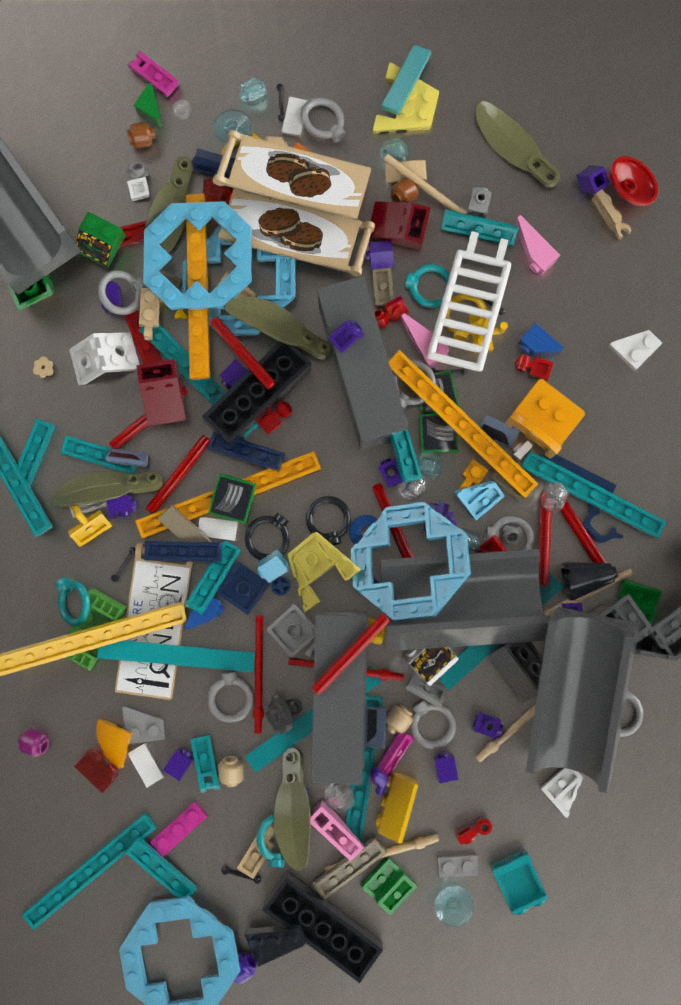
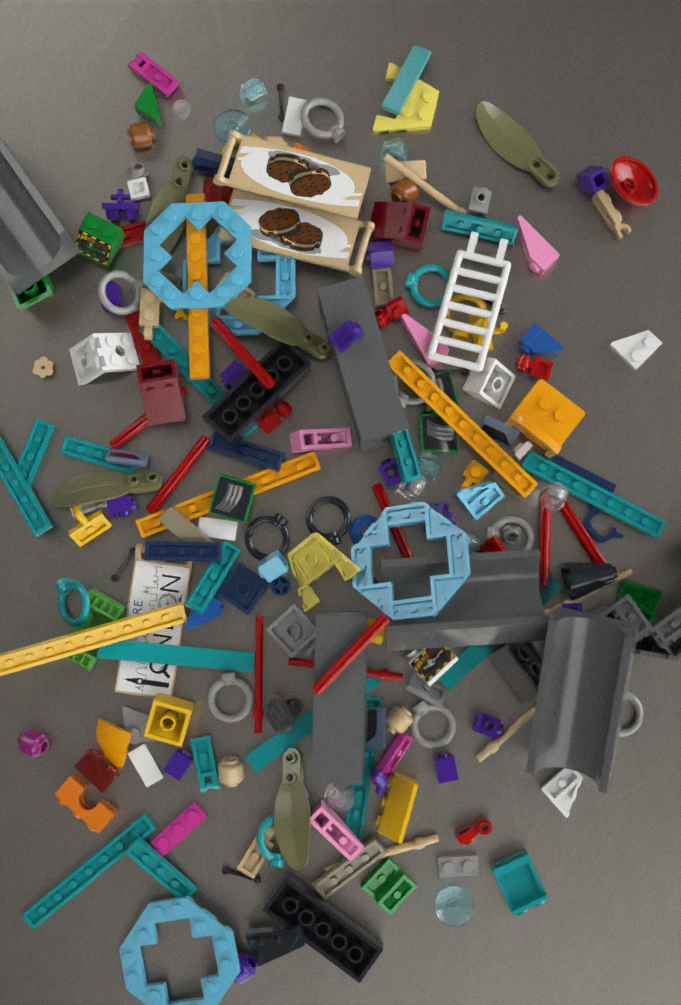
(72, 795): none -> orange arch
(112, 208): none -> dark purple hips
(169, 719): none -> yellow slope
(320, 439): none -> bright pink slope
(490, 384): none -> white slope

